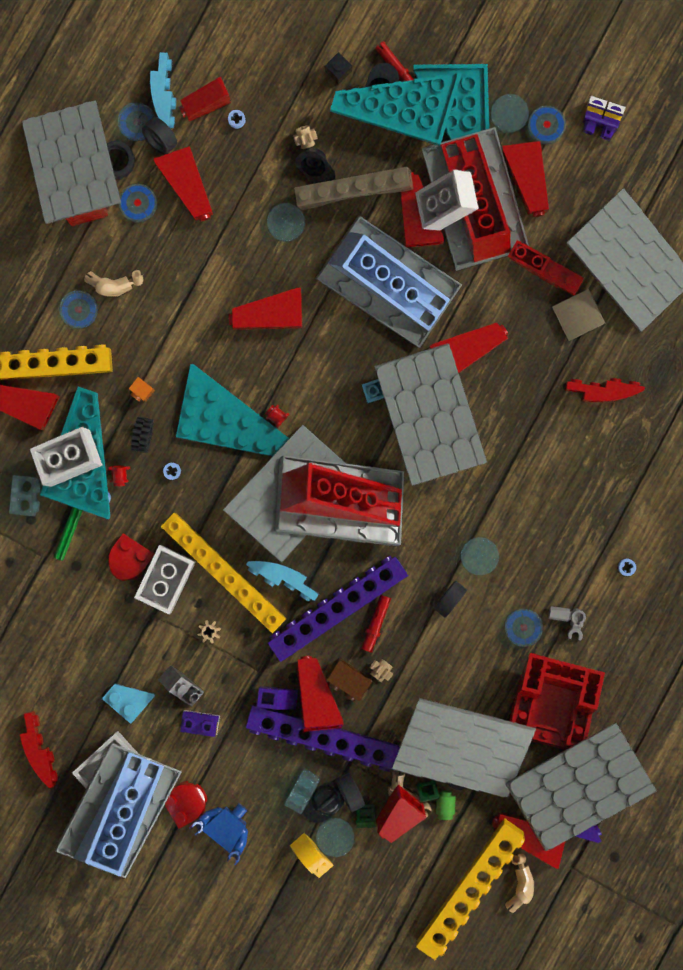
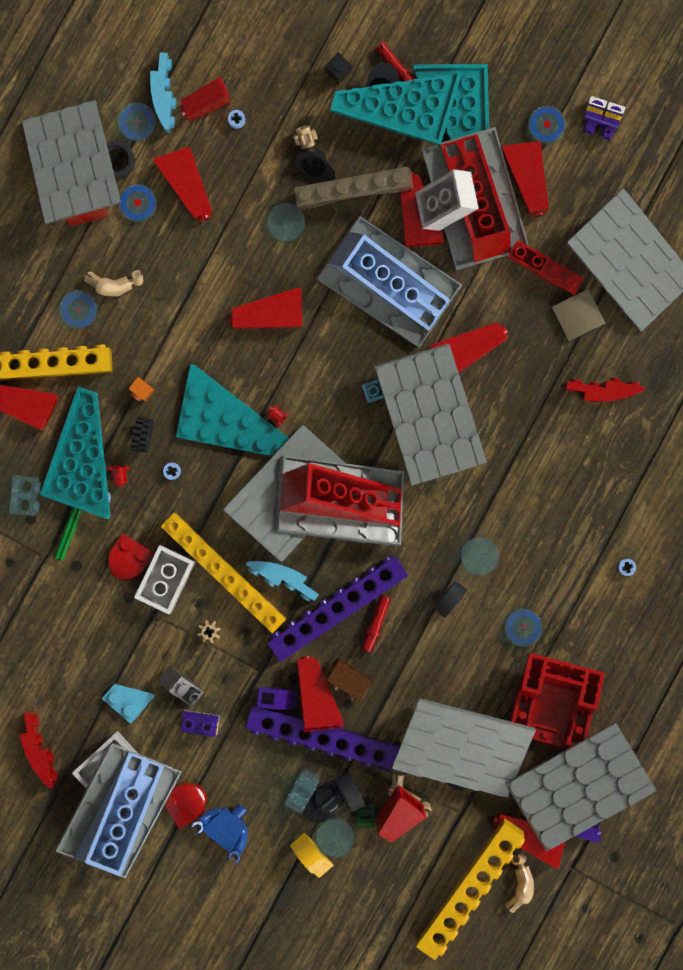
(66, 457): white brick -> none
(159, 135): black tyre -> none
(381, 670): tan gear -> none
(427, 791): dark green slope -> none
(445, 805): bright green brick -> none
(509, 113): clear light blue tile -> none
(576, 616): light grey bar -> none

